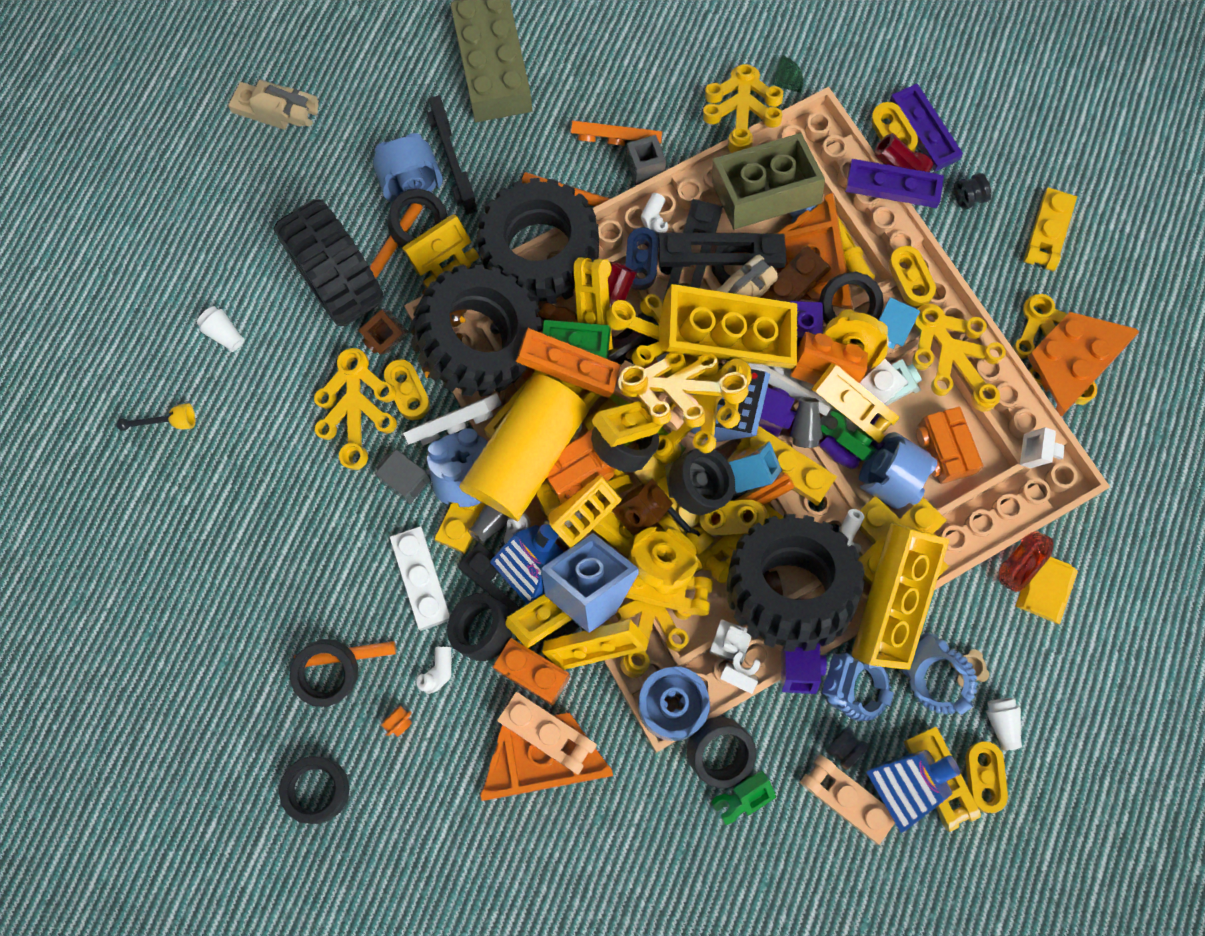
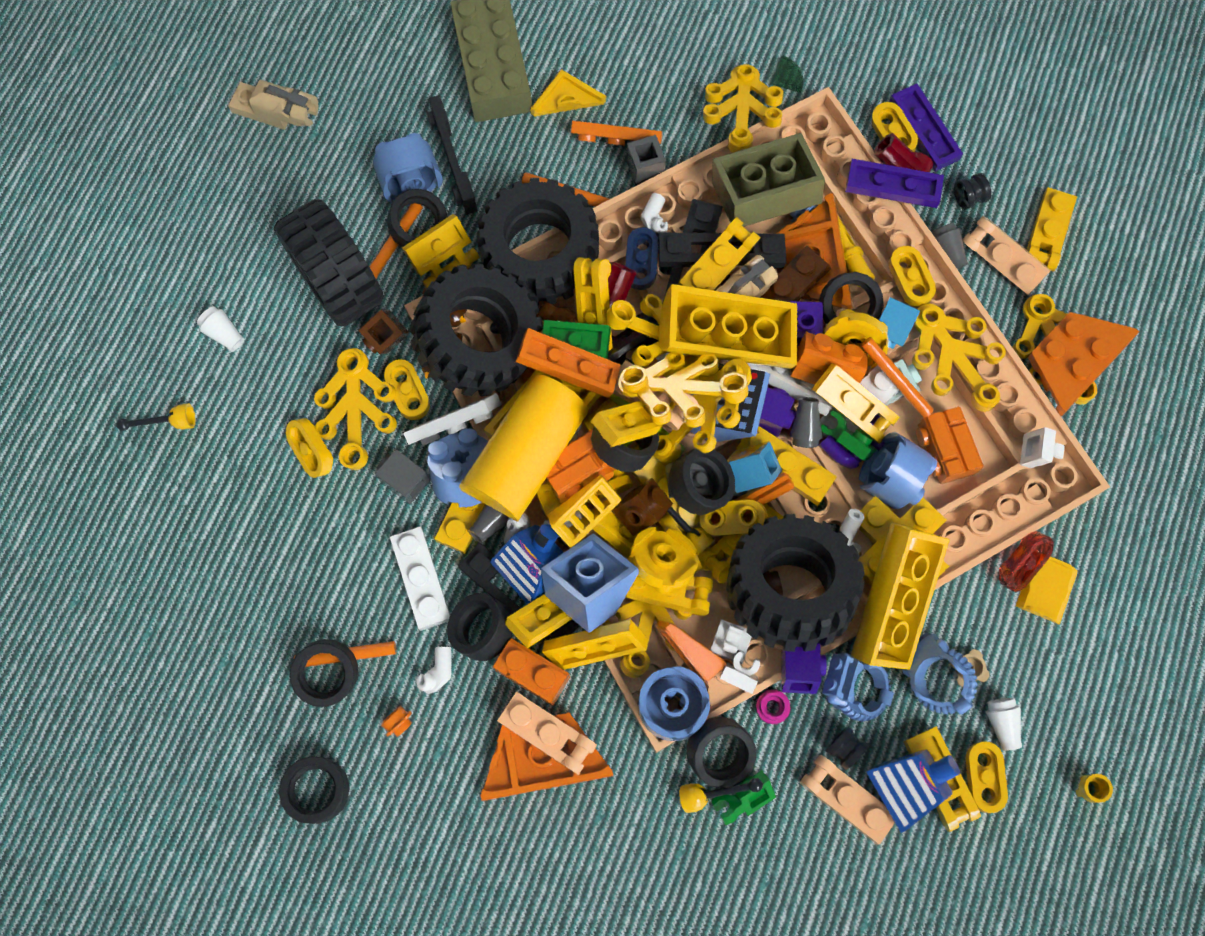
(309, 447): none -> yellow plate
(566, 94): none -> yellow tile
(693, 654): none -> orange slope
(695, 796): none -> hinge
(720, 258): none -> yellow plate
(782, 701): none -> dark pink plate
(897, 377): none -> orange bar
(951, 241): none -> dark grey cone
(1007, 256): none -> light nougat plate
(1102, 785): none -> yellow hose

